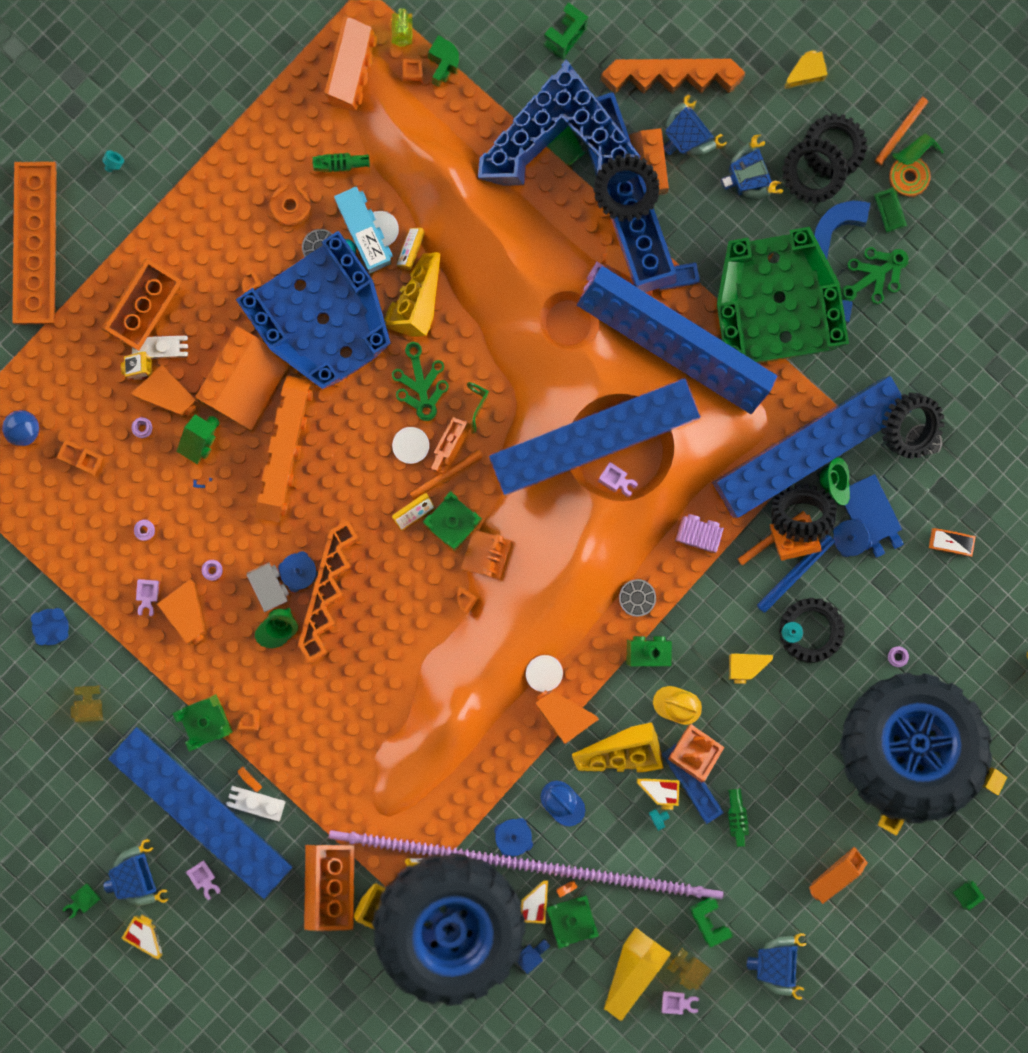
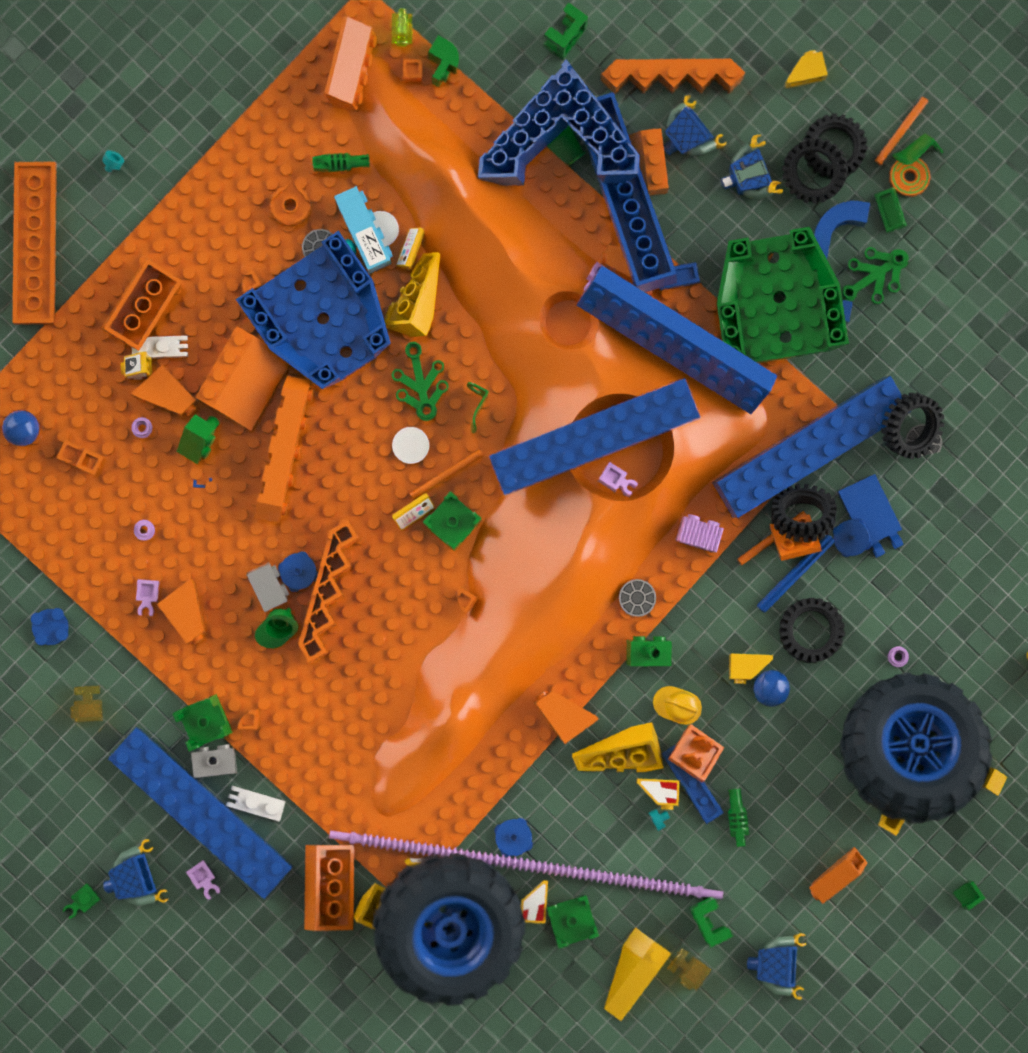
(143, 936): slope -> none
(212, 563): lavender plate -> none
(214, 762): none -> light grey brick
(249, 779): orange tile -> none
(450, 444): orange hinge -> none
(486, 554): orange hinge -> none
(531, 957): blue plate -> none
(544, 673): white sticker -> none
(562, 803): blue piece -> none
(565, 889): orange tile -> none
(626, 164): black tyre -> none
(675, 1003): lavender plate -> none
(771, 688): none -> blue piece
(787, 632): teal tile -> none
(835, 480): green piece -> none
(952, 542): slope -> none

